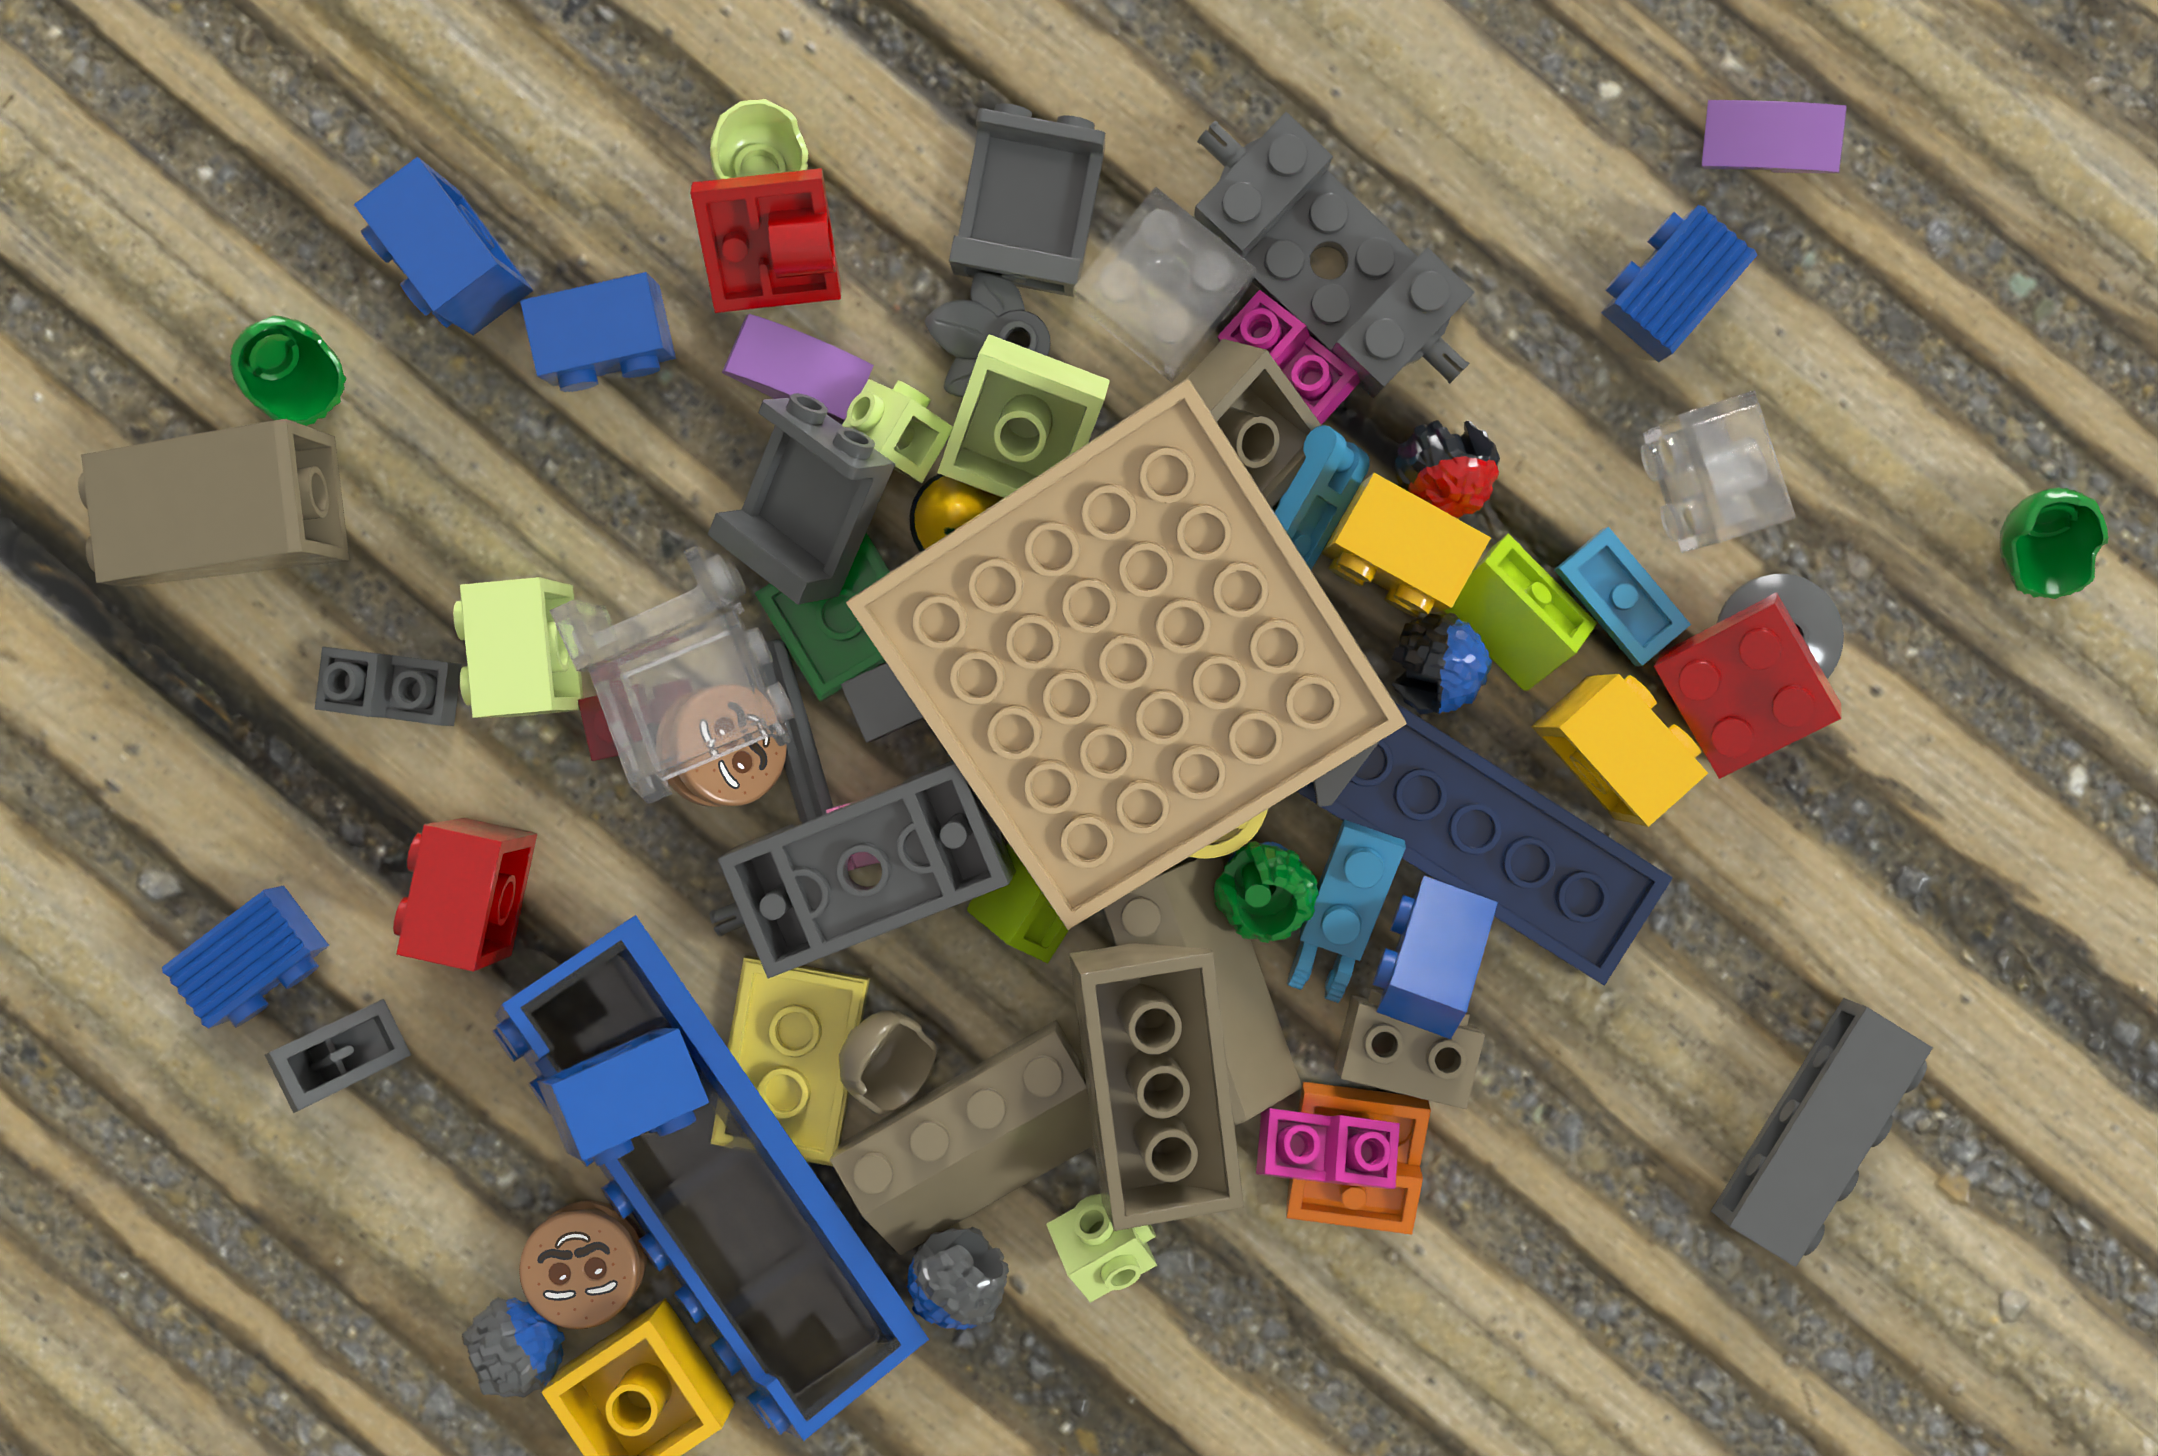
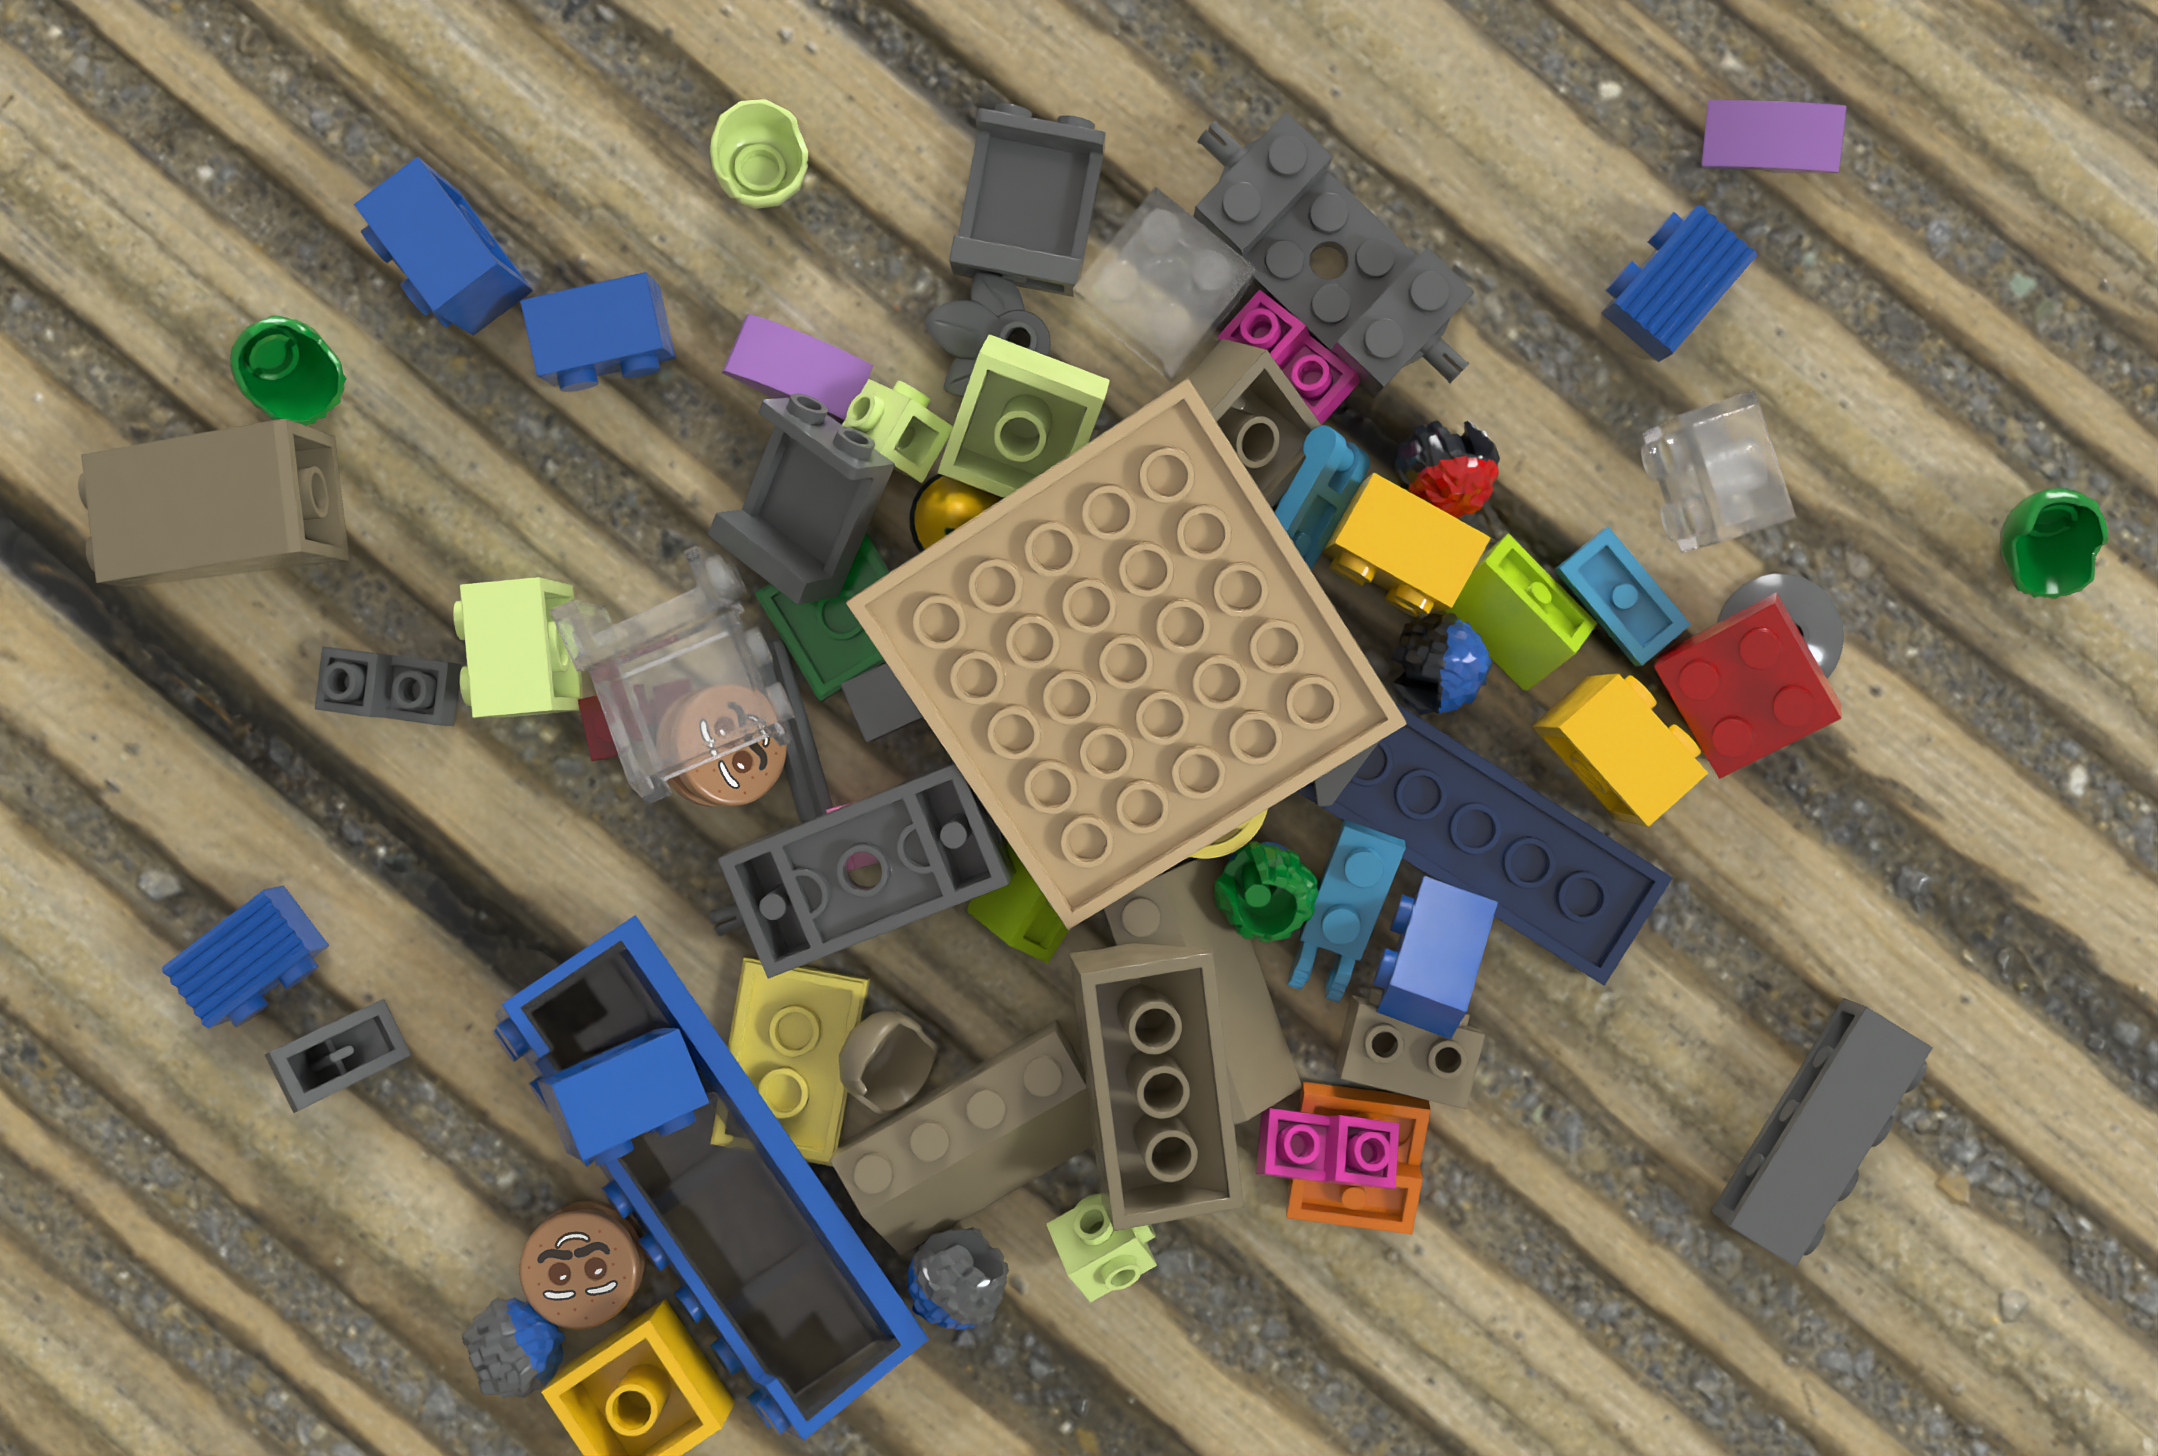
(464, 893): red brick -> none
(767, 240): red plate -> none

